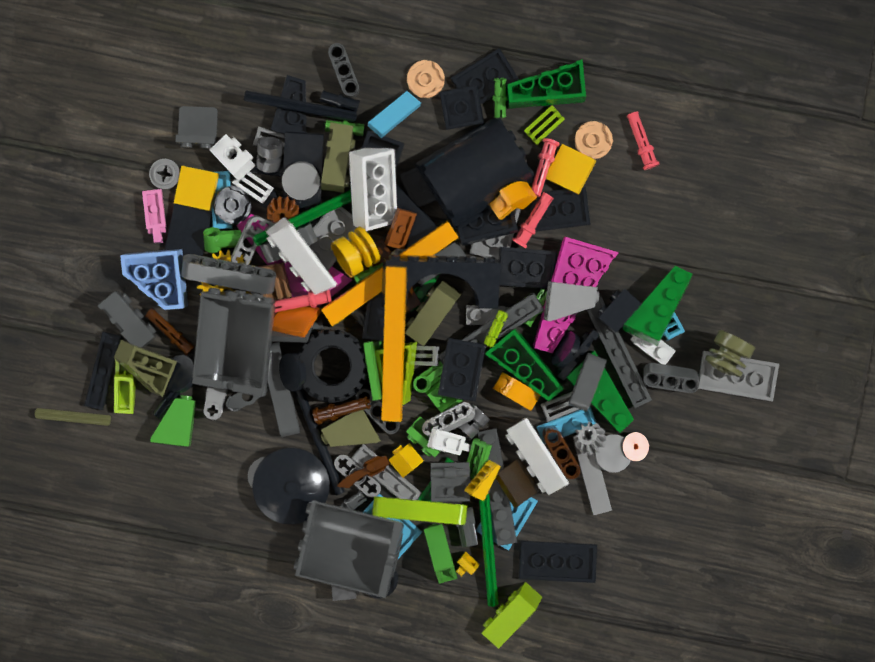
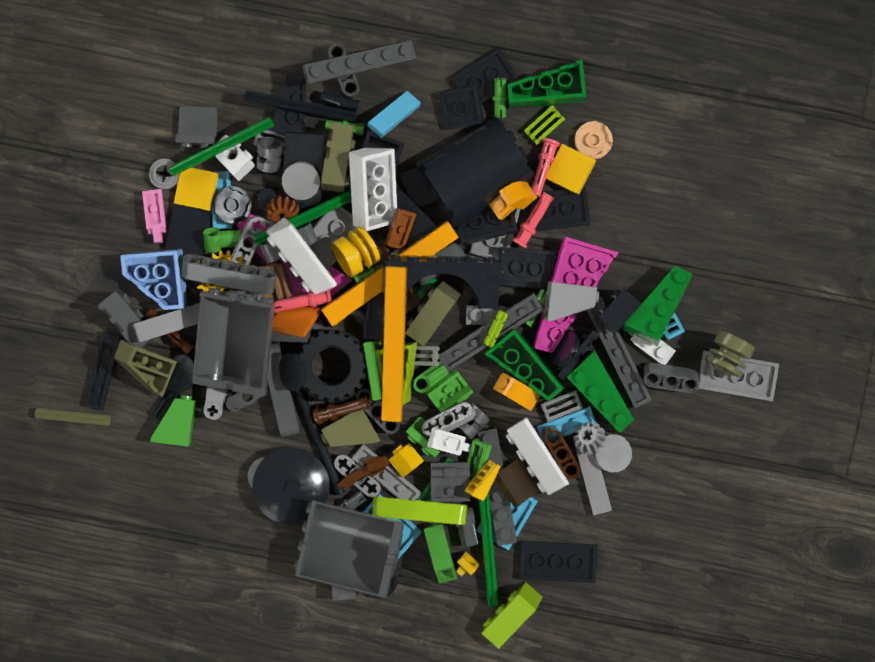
(124, 390): lime slope -> none
(167, 323): none -> light grey tile
(221, 146): none -> green axle
(265, 194): white tile -> none
(359, 62): none -> dark grey plate
(425, 79): light nougat tile -> none
(461, 369): black tile -> none
(587, 382): dark grey beam -> none
(635, 446): piece -> none
(645, 149): coral pin -> none

